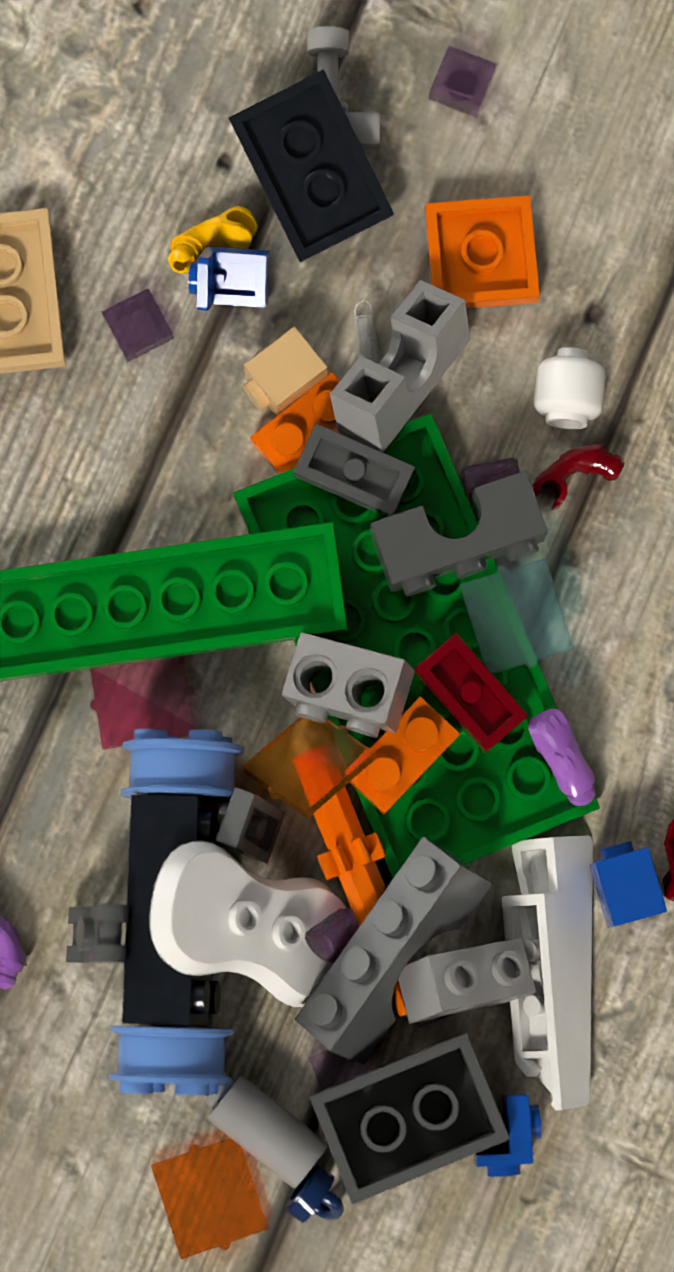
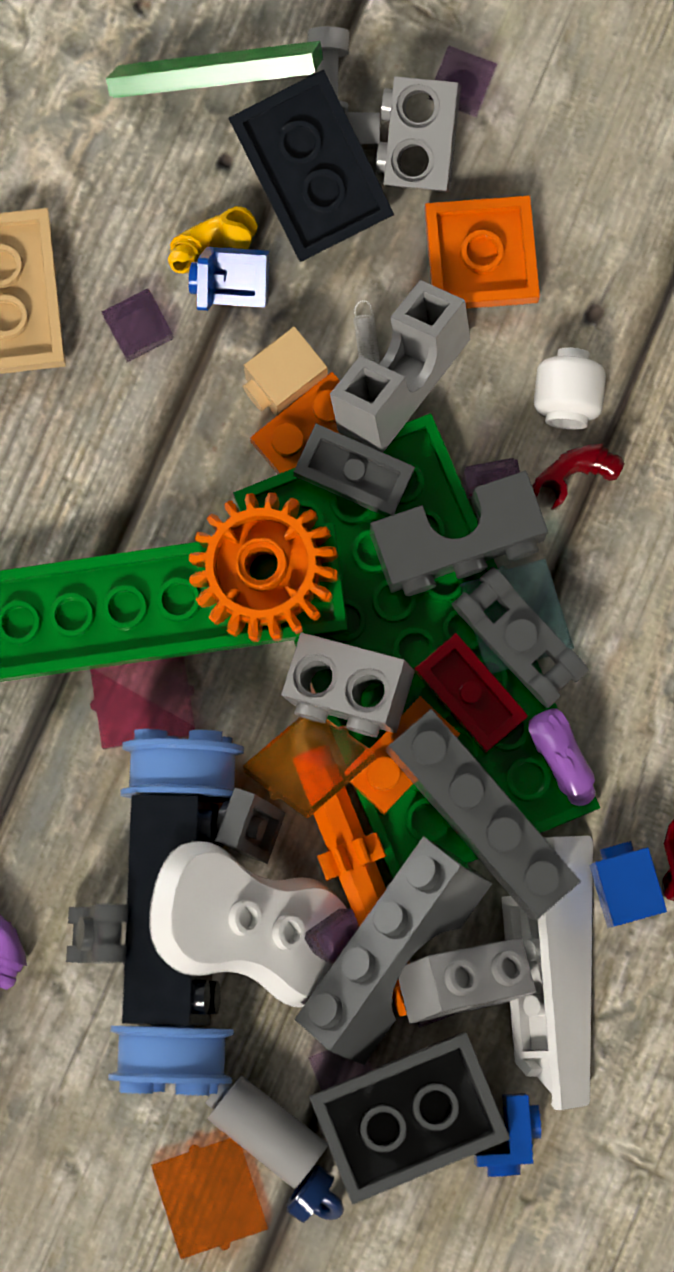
(215, 69): none -> tile
(243, 540): none -> orange gear
(435, 135): none -> light grey brick
(482, 815): none -> dark grey brick
(519, 637): none -> dark grey plate

